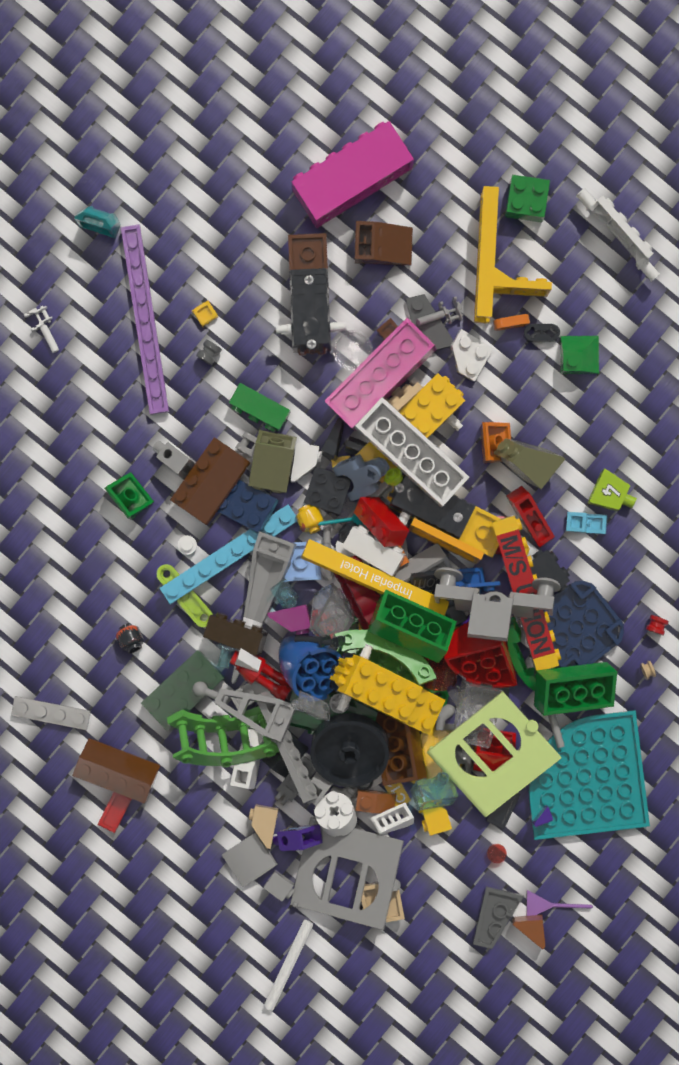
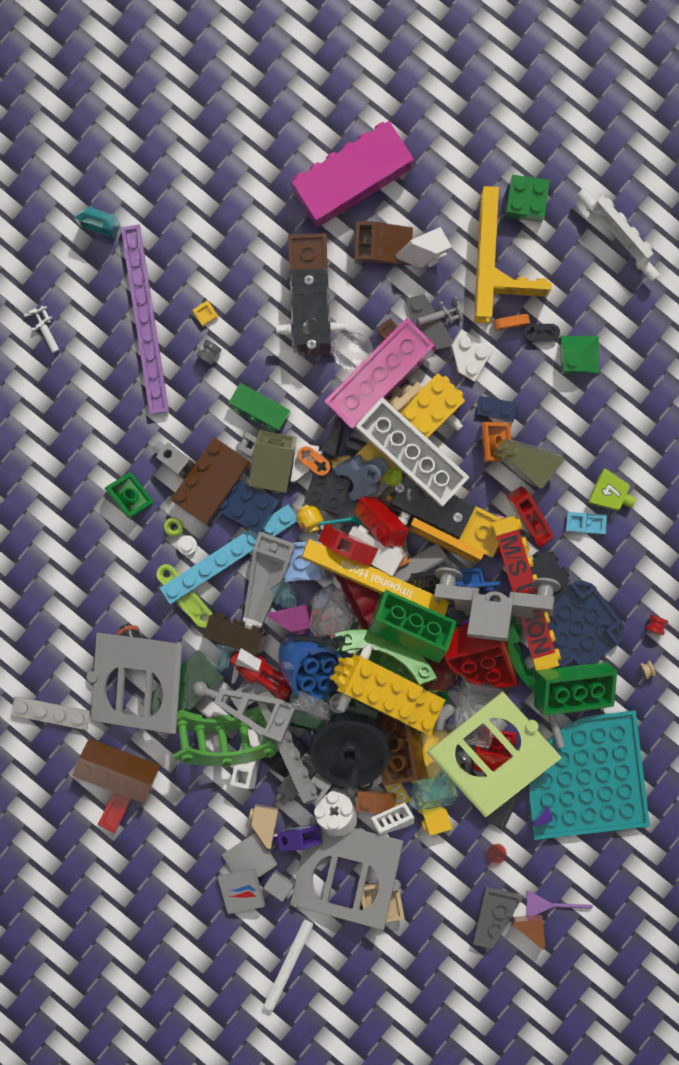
(140, 654): none -> light grey door
(169, 522): none -> lime plate
(241, 891): none -> light grey tile
(310, 464): none -> orange beam
(347, 545): none -> red slope
(425, 249): none -> white slope
(496, 408): none -> dark blue plate

